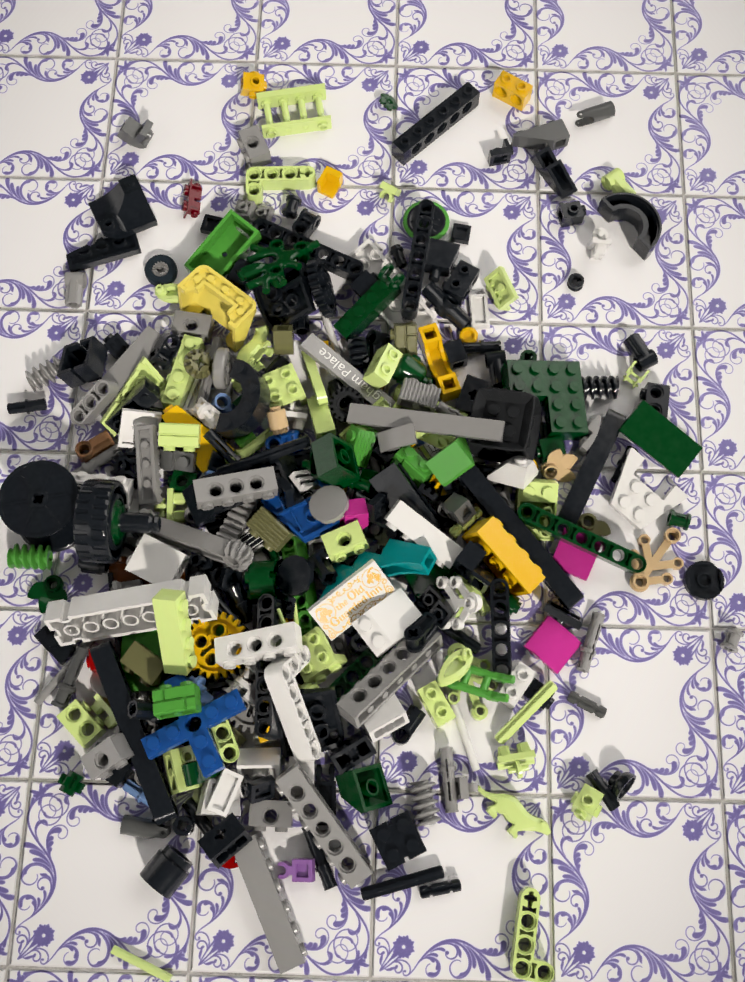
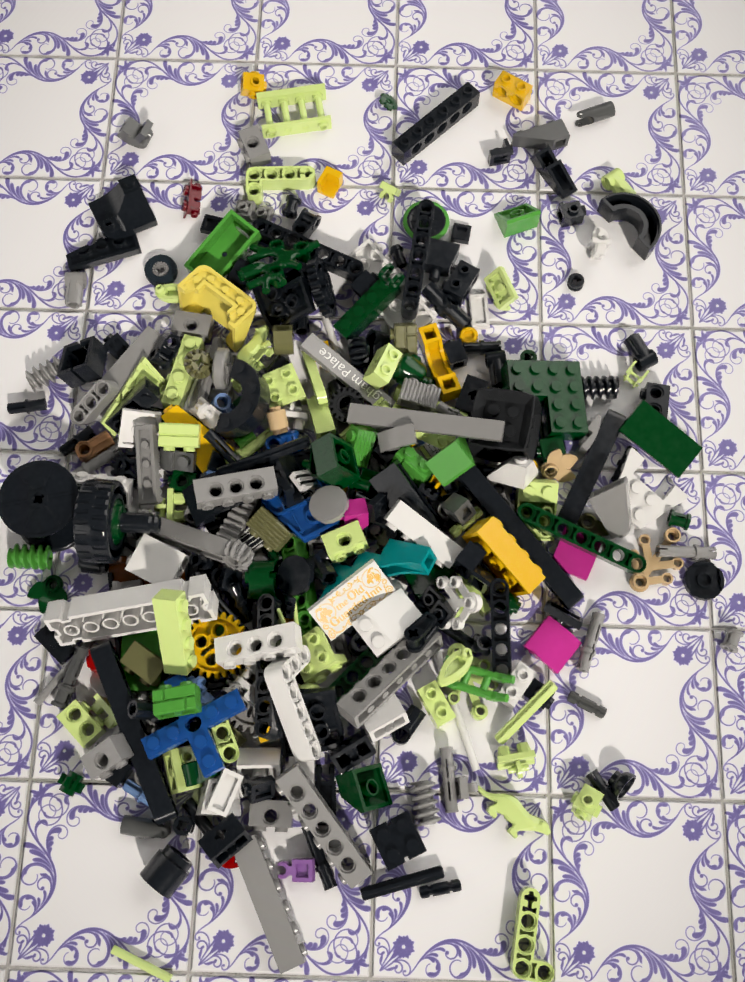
(85, 435): none -> black axle
(485, 640): none -> black plate
(517, 219): none -> bright green slope
(613, 507): none -> light grey slope
(694, 552): none -> light grey pin

